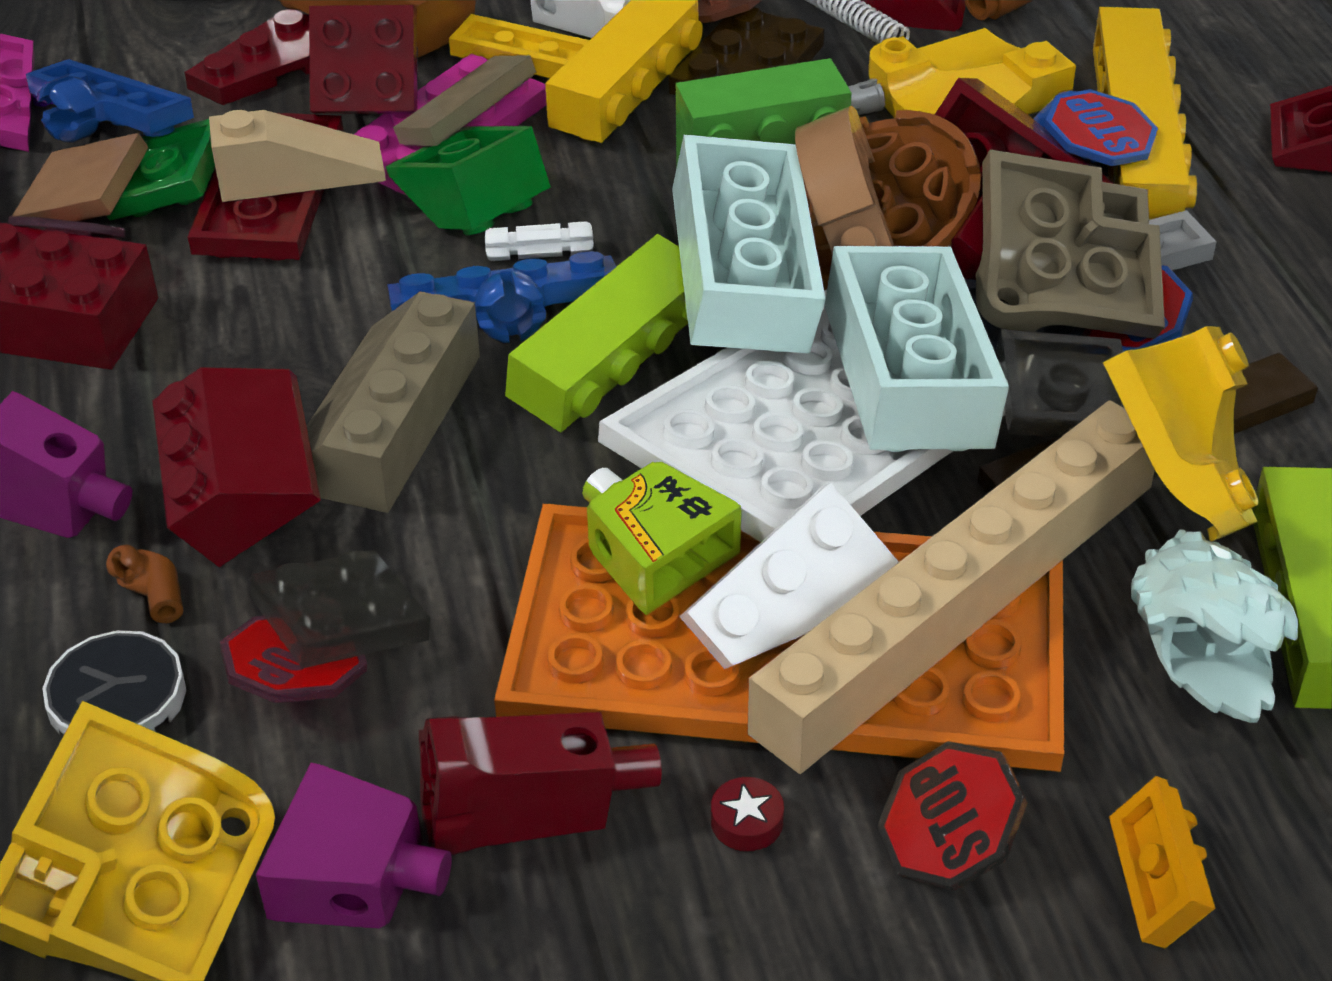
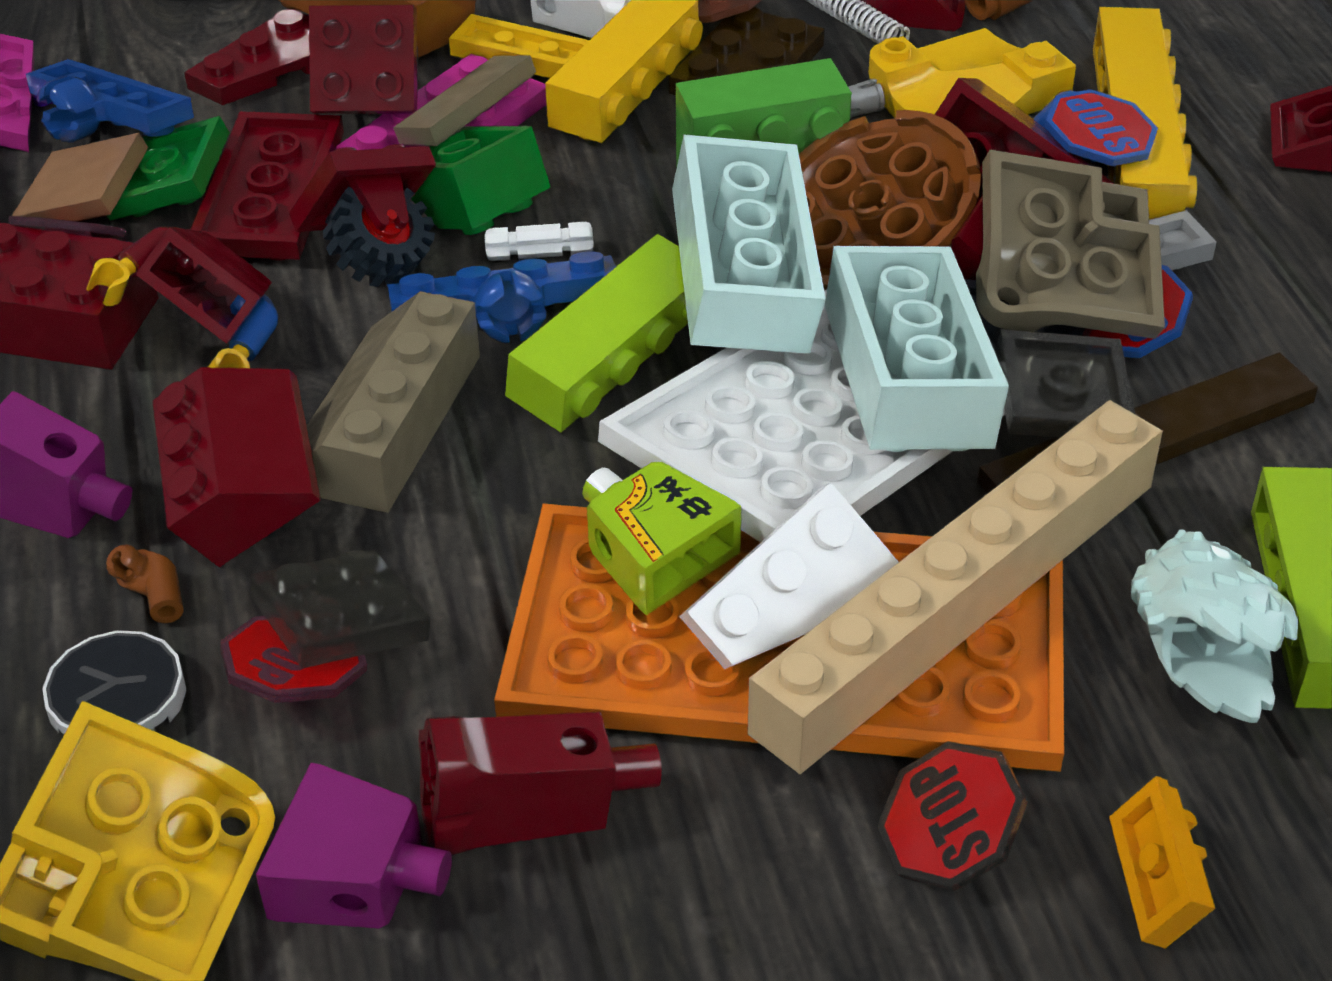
(202, 281): none -> dark red torso
(280, 155): tan slope -> none
(367, 210): none -> plate
(747, 814): dark red tile -> none
(839, 182): medium nougat arch -> none
(1184, 416): yellow slope -> none

